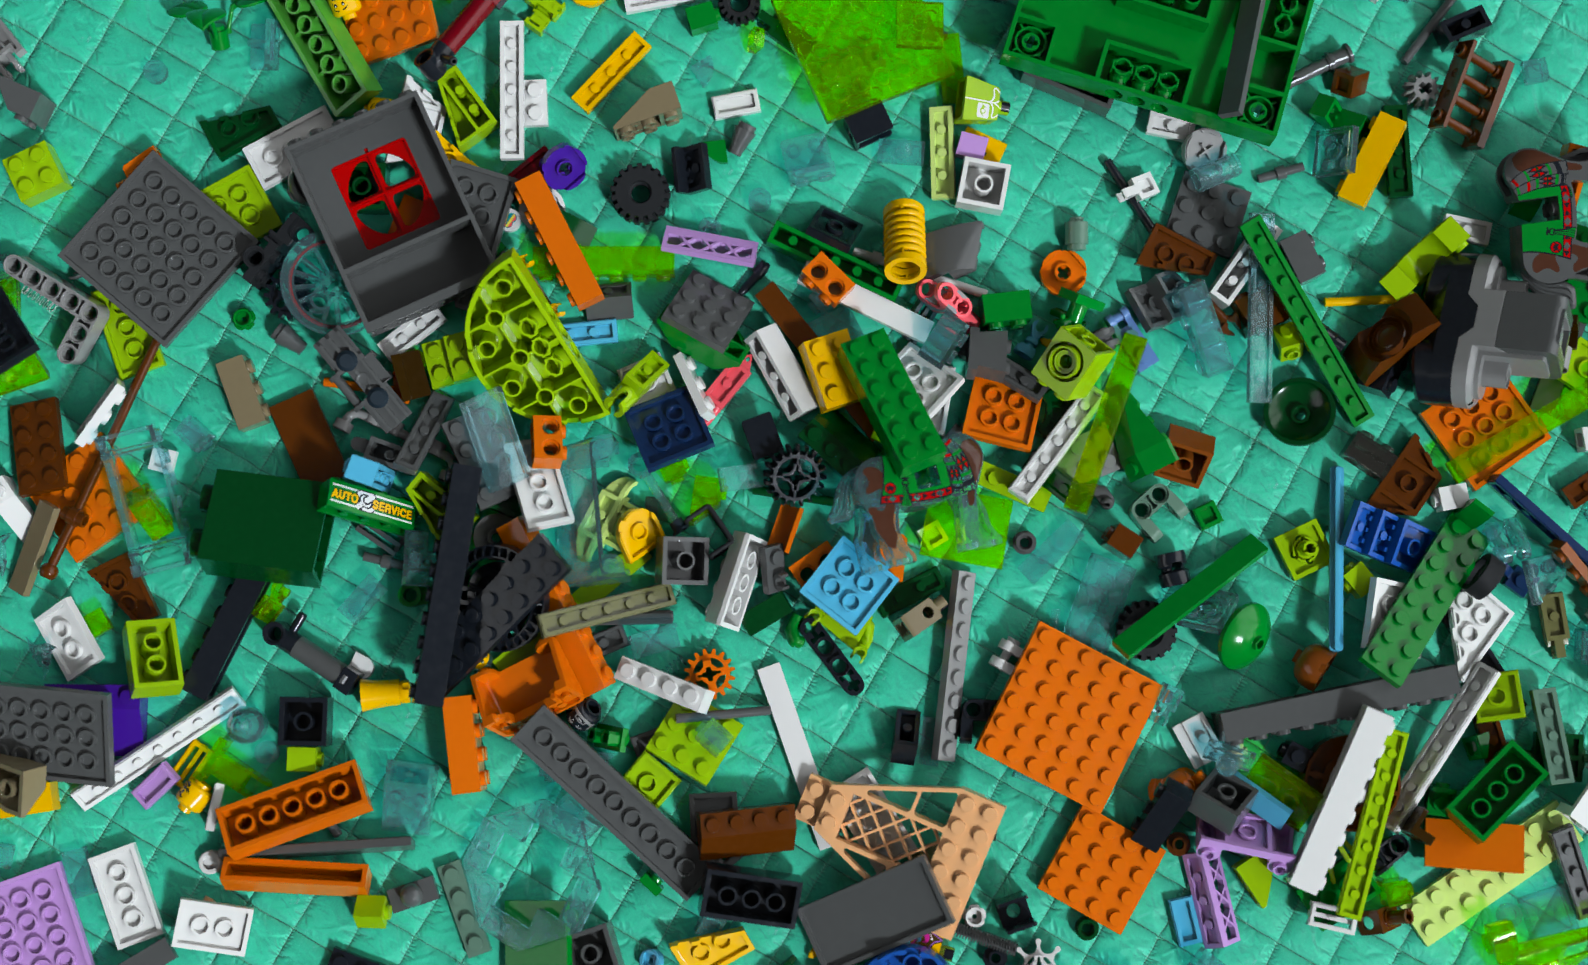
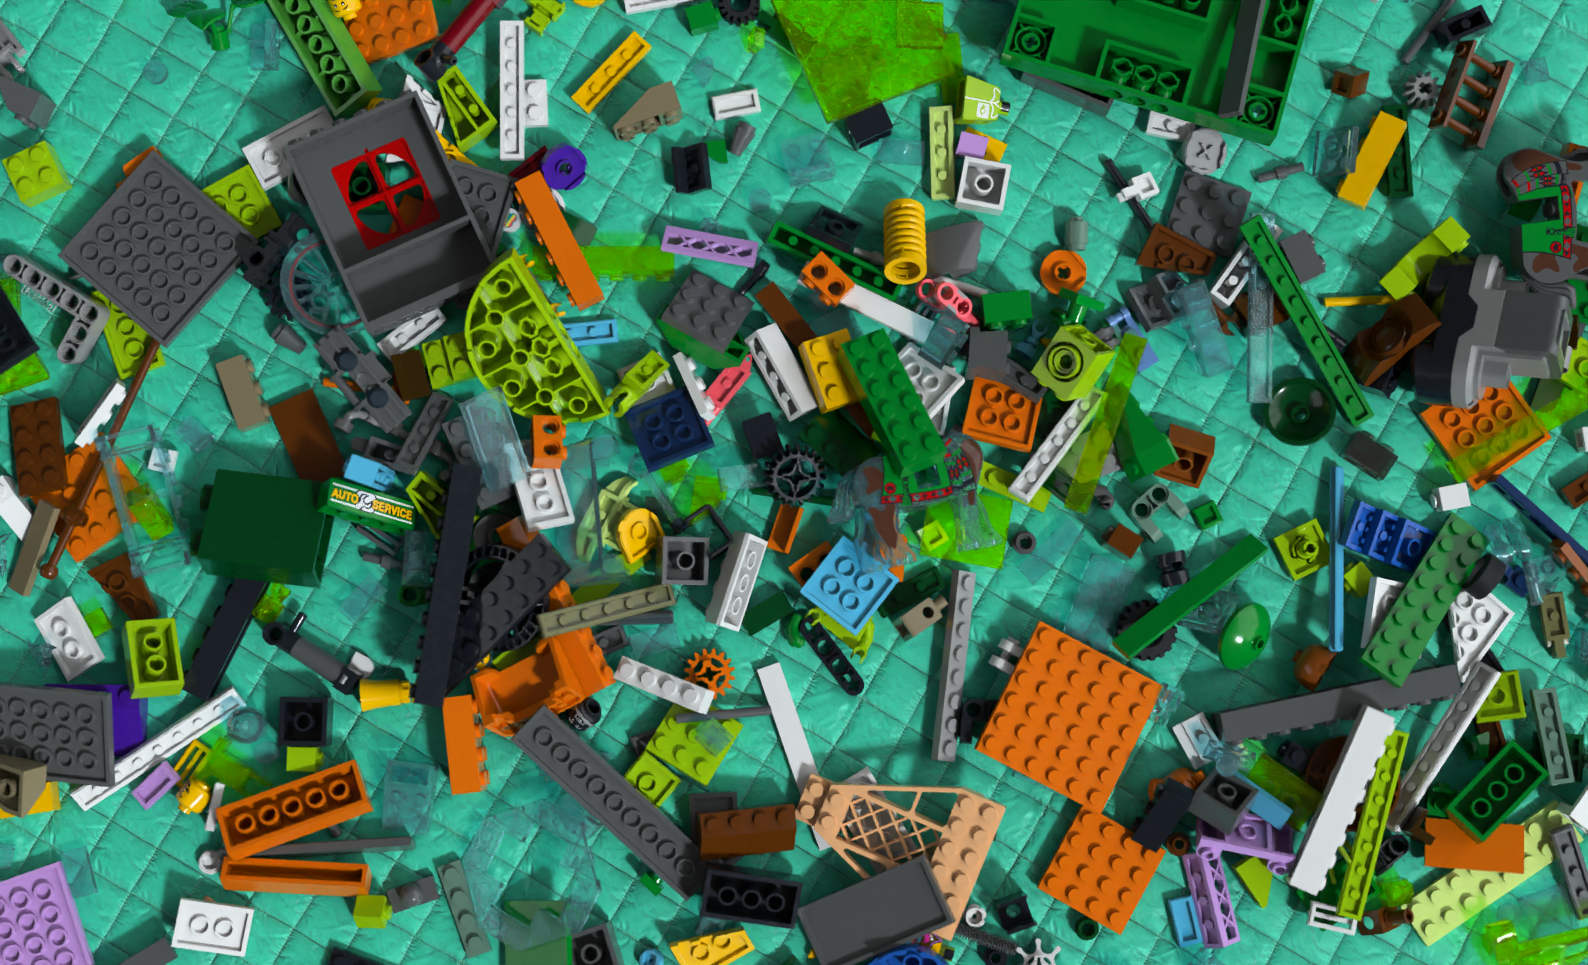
(126, 896): white plate -> none
(235, 132): dark green wing -> none
(239, 314): green plate -> none
(609, 737): green hips -> none
(616, 304): dark grey panel -> none
(647, 210): black tyre -> none
(773, 568): dark grey plate -> none
(905, 737): black slope -> none
(925, 742): clear light blue tile -> none
(1216, 172): clear light blue brick -> none
(1288, 341): lime bracket -> none
(1328, 62): dark grey pin -> none
(1330, 114): green brick -> none
(1408, 481): reddish brown wing -> none
(1474, 513): green slope -> none
(1477, 229): white plate -> none

